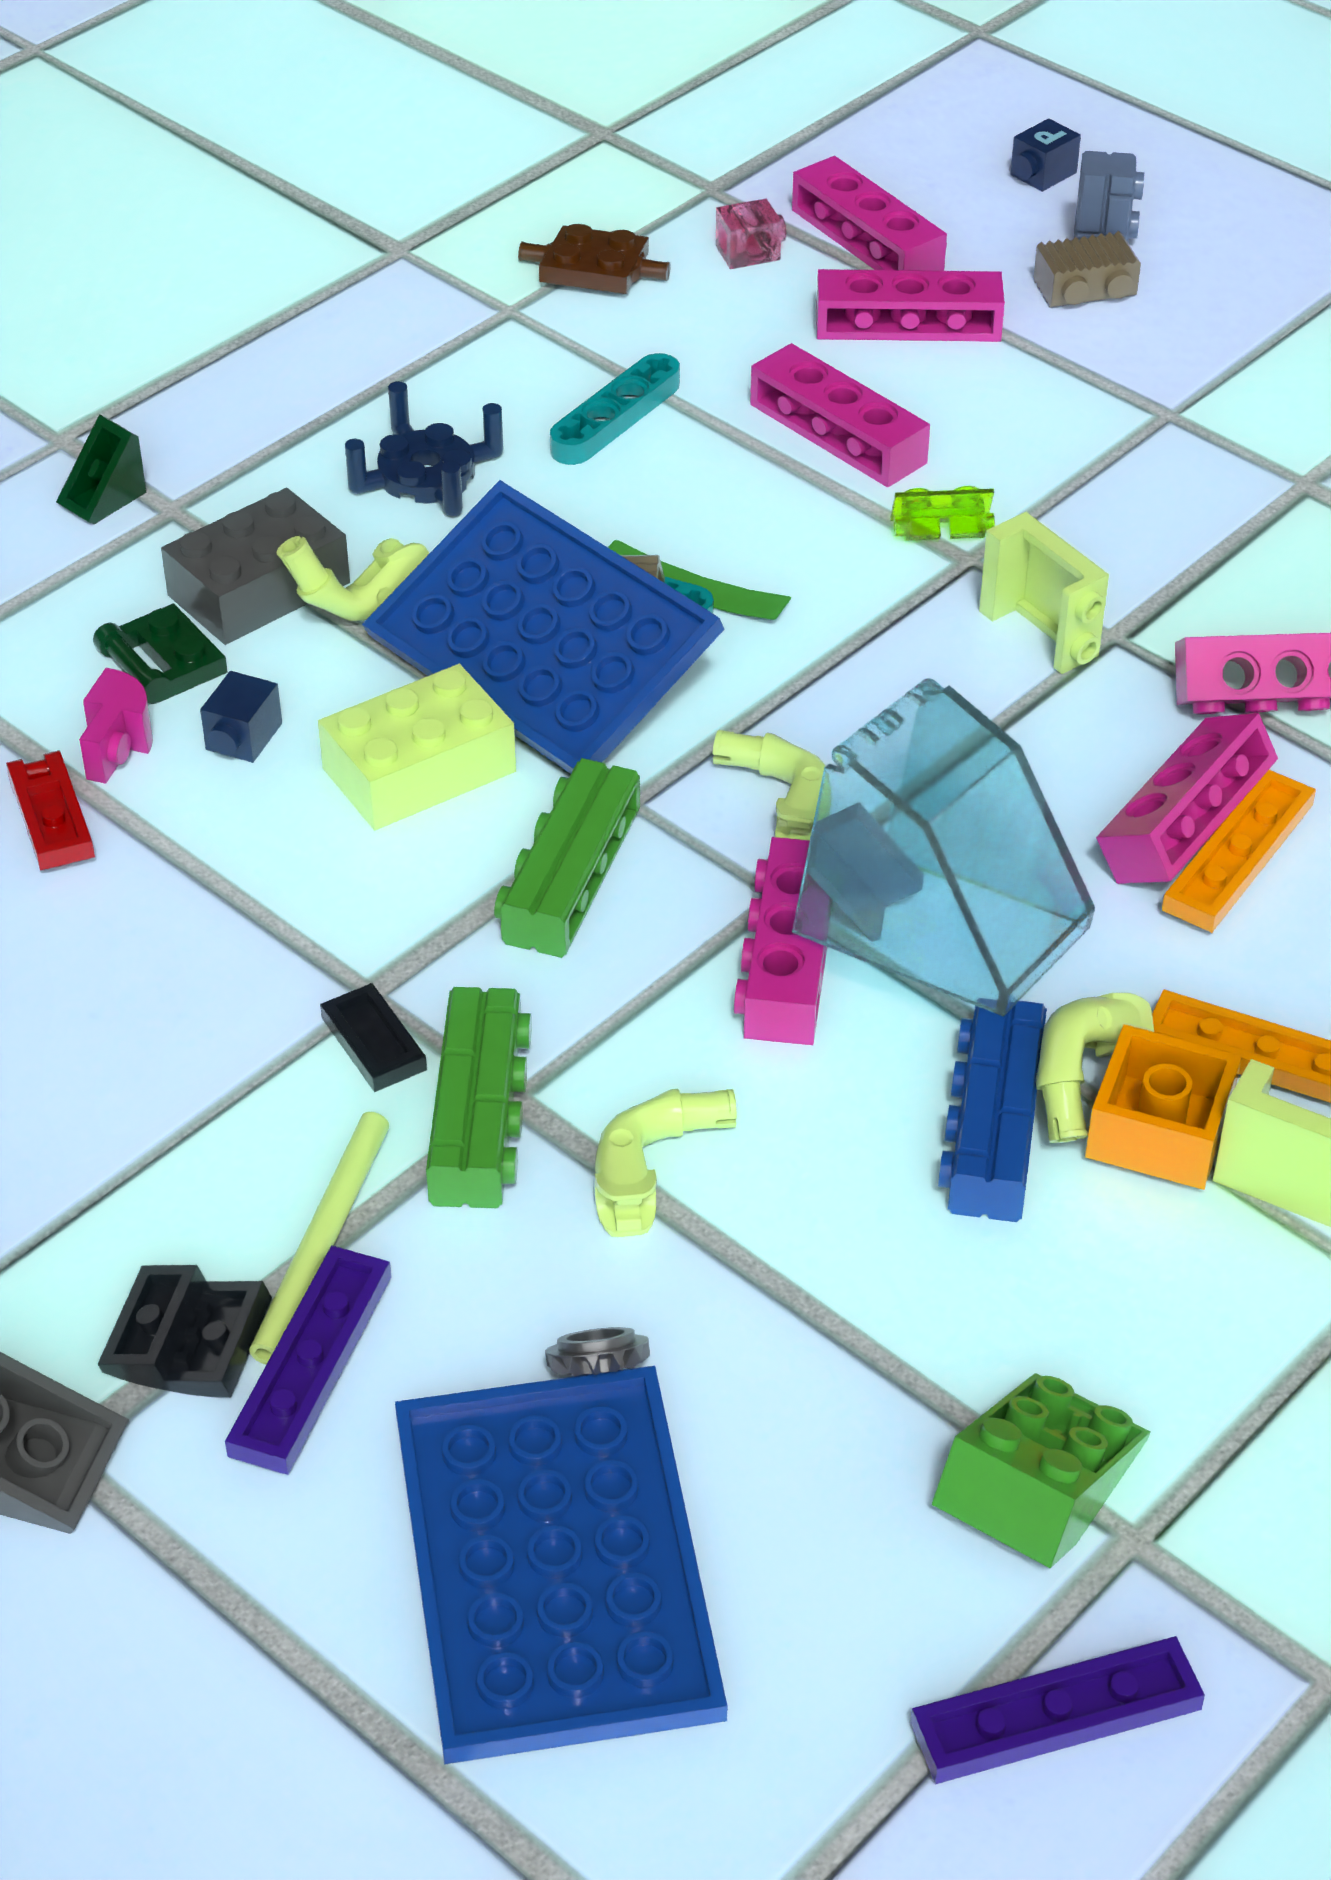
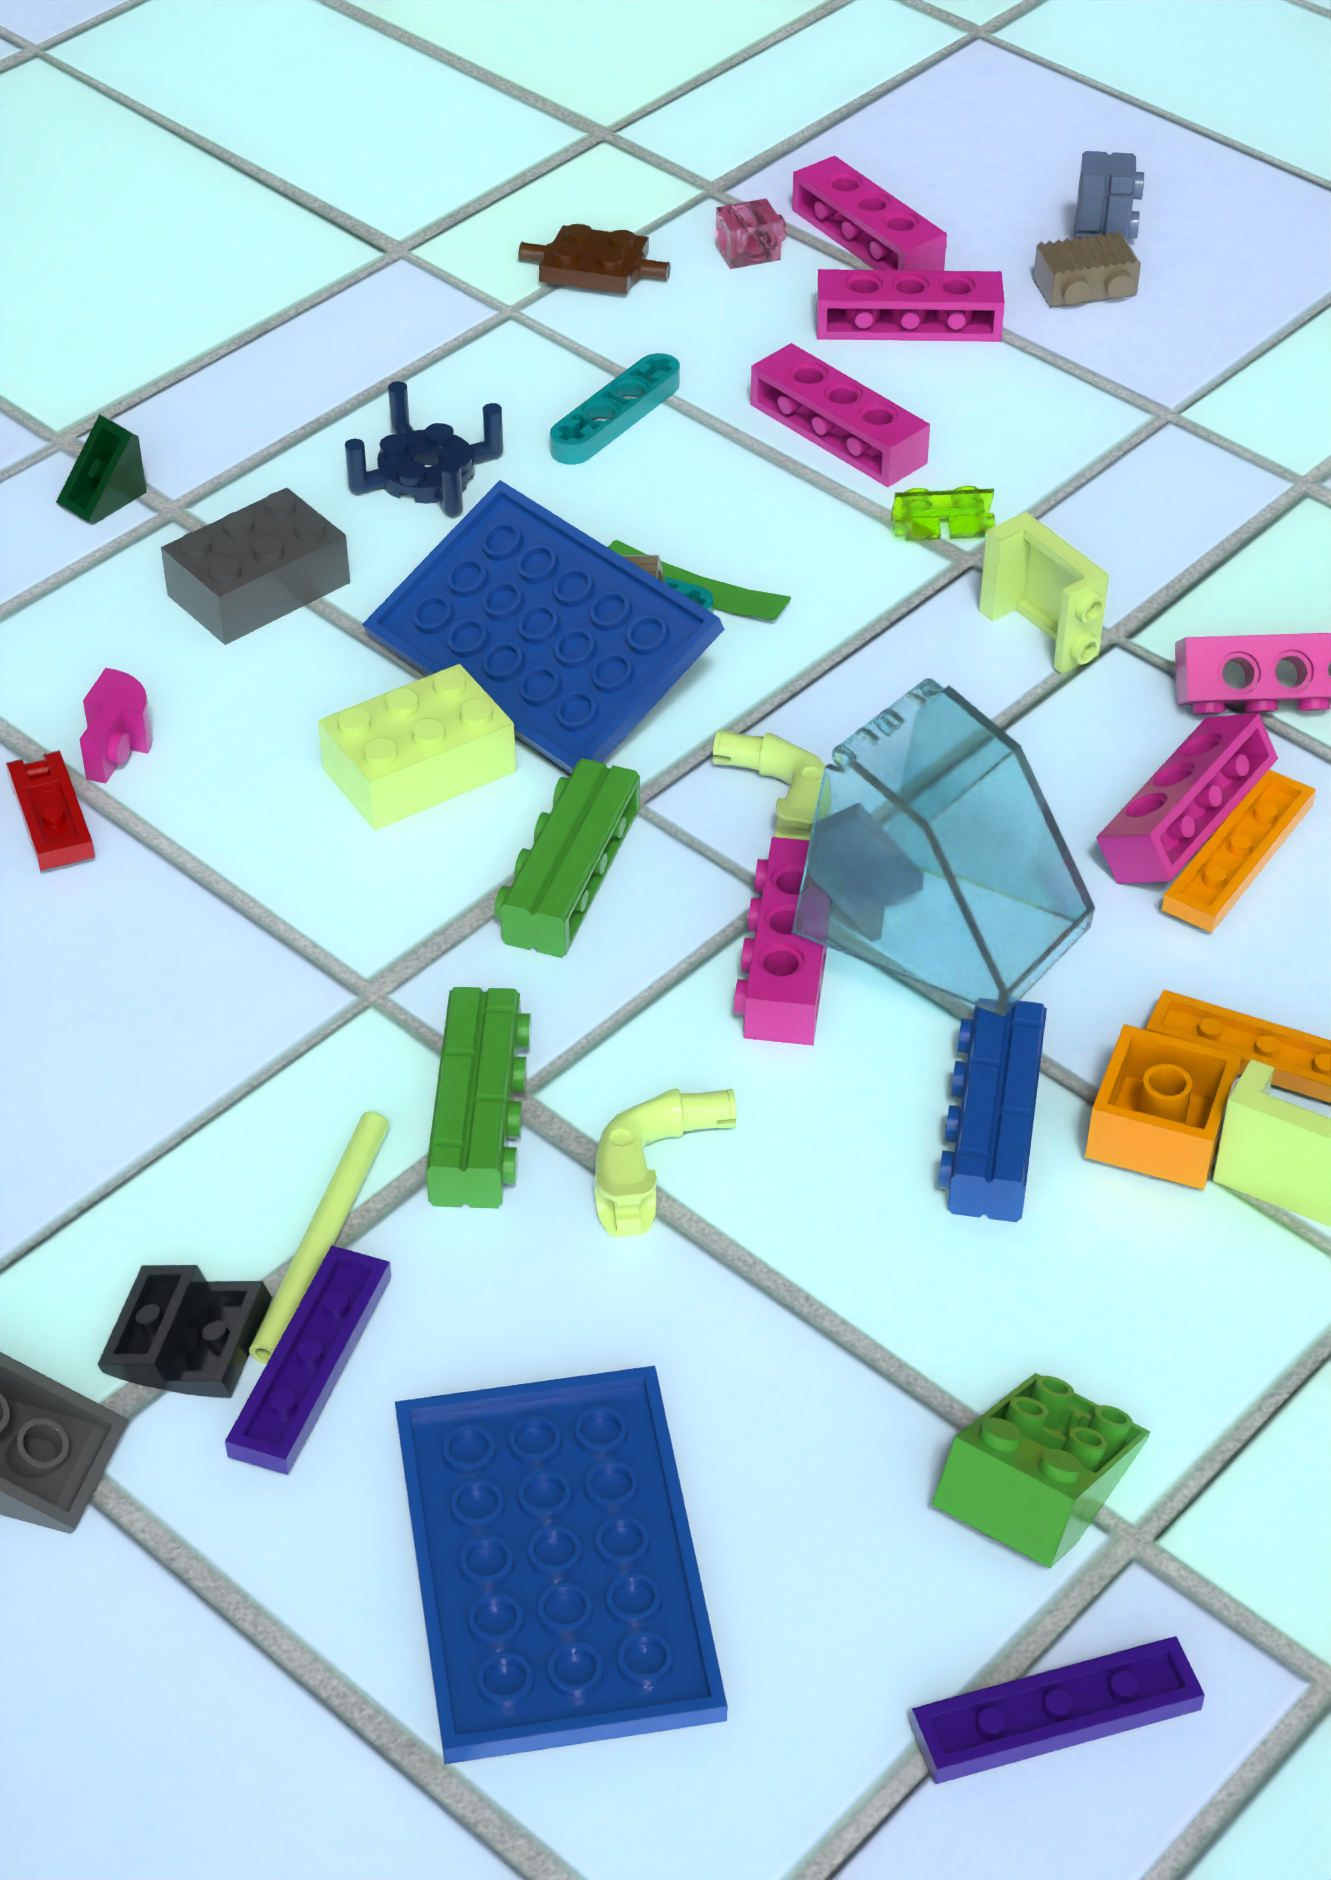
(171, 644): dark green plate -> none
(241, 716): dark blue brick -> none
(362, 597): yellowish green piece -> none
(373, 1037): black tile -> none
(597, 1351): flat silver gear -> none
(1045, 154): dark blue brick -> none
(1070, 1029): yellowish green piece -> none

